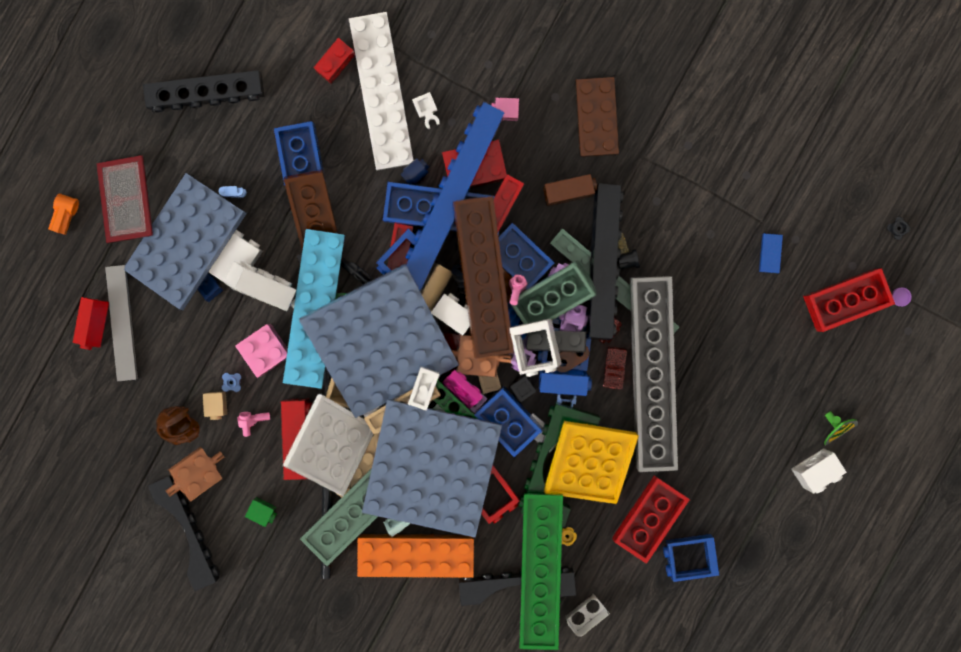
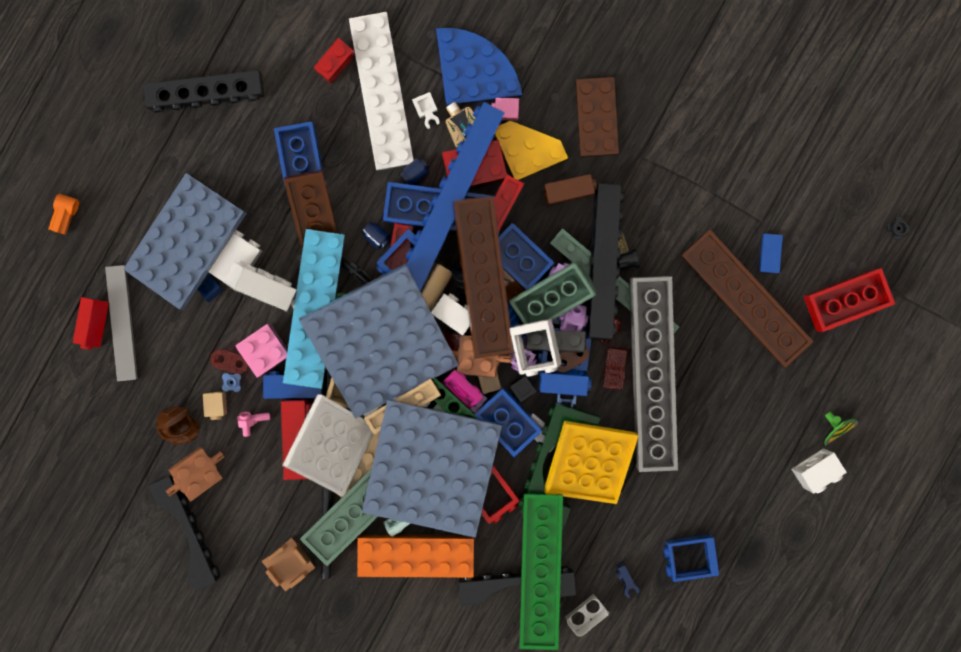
(124, 199): clear door -> none
(230, 361): none -> clear red plate
(232, 191): light blue piece -> none
(261, 512): green brick -> none
(275, 388): none -> blue brick
(288, 564): none -> medium nougat panel
(376, 236): none -> dark blue brick
(423, 388): white plate -> none
(458, 122): none -> torso
(474, 68): none -> blue plate
(517, 285): bright pink piece -> none
(528, 149): none -> yellow plate
(572, 536): yellow plate -> none
(624, 575): none -> dark blue plate
(650, 519): red brick -> none
(747, 298): none -> reddish brown plate
(901, 296): medium lavender piece -> none

